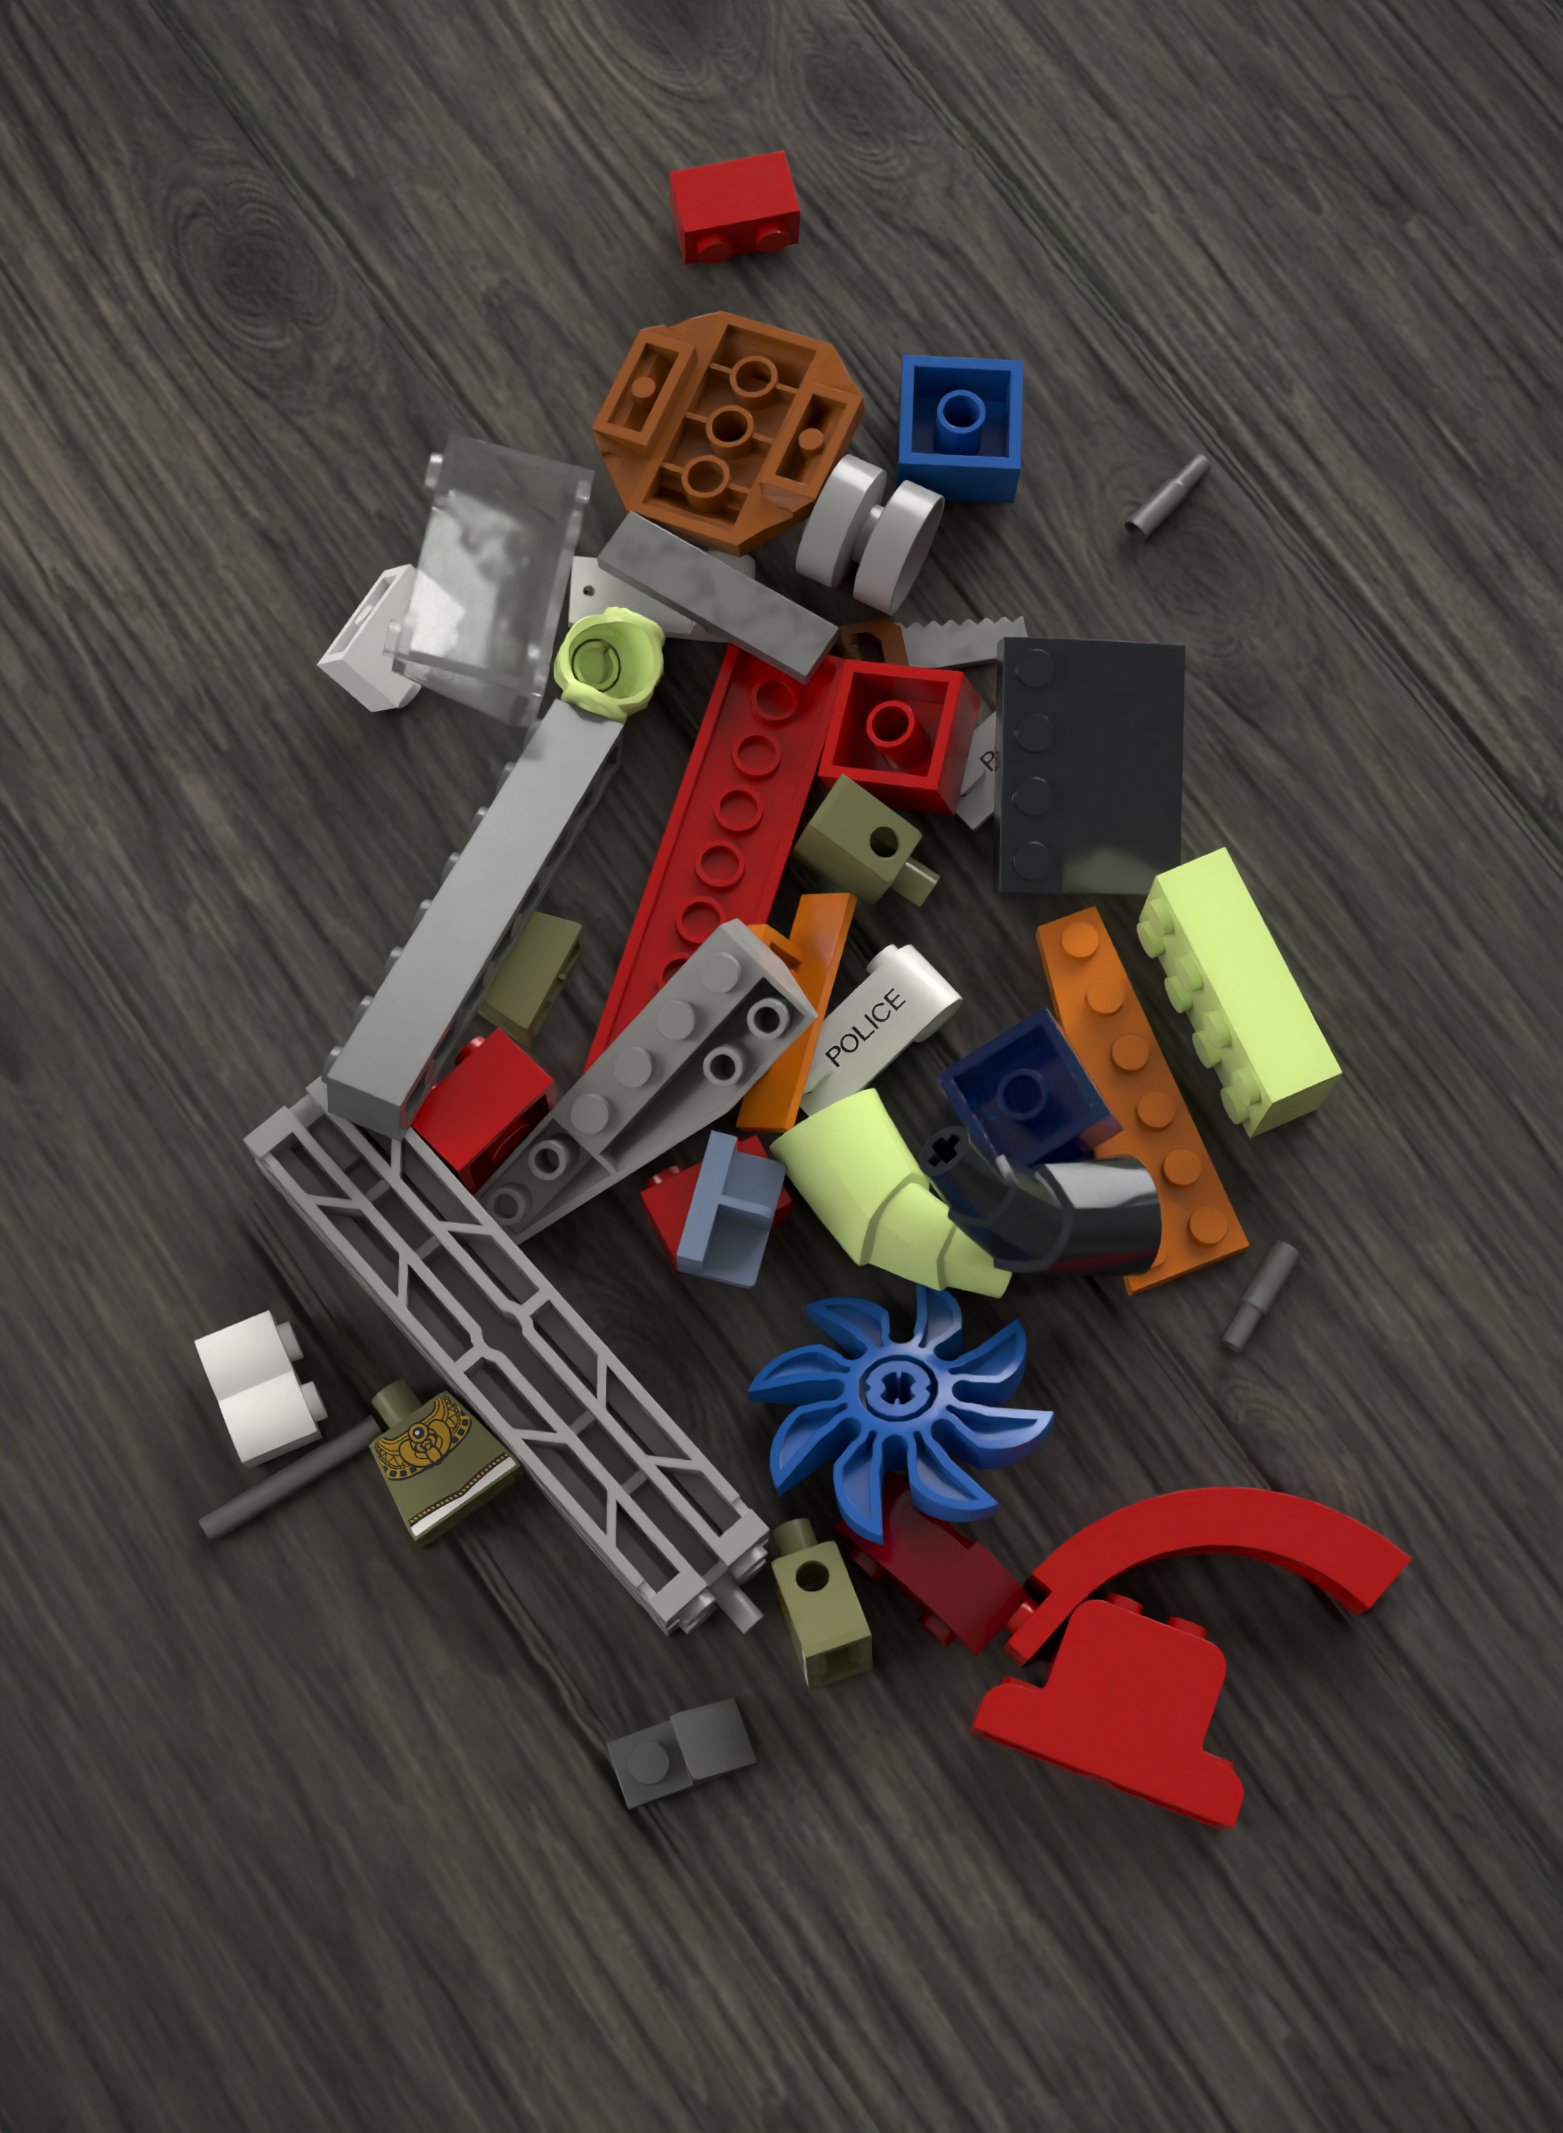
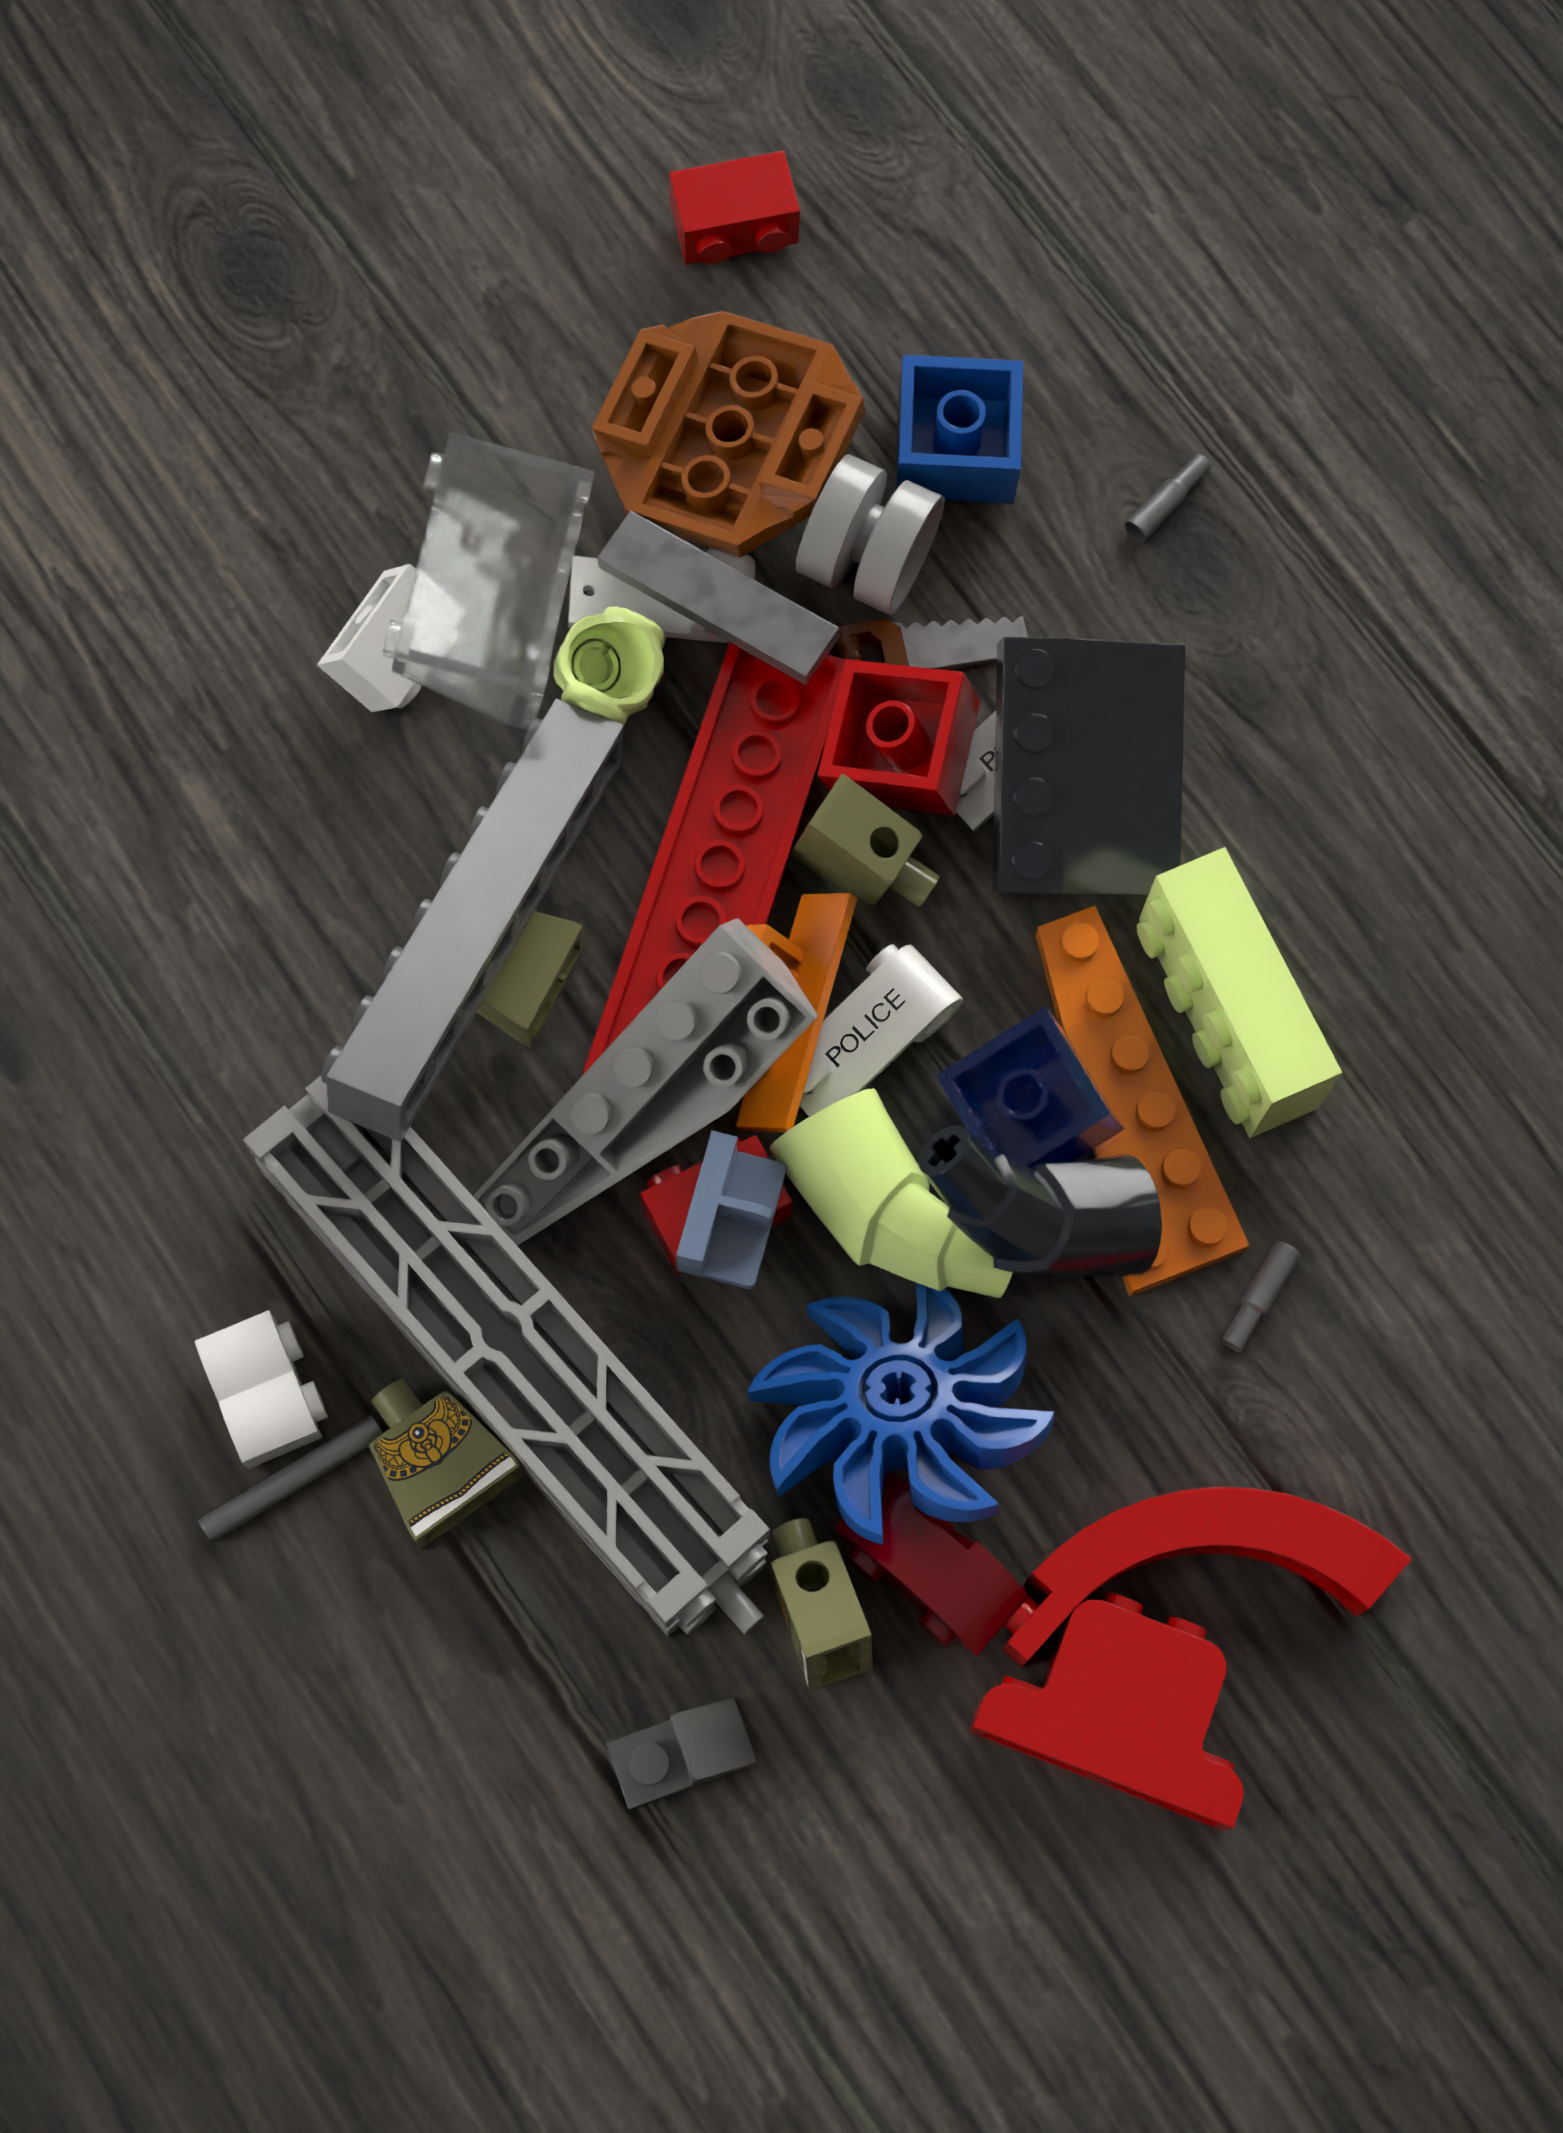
(484, 1108): red brick -> none

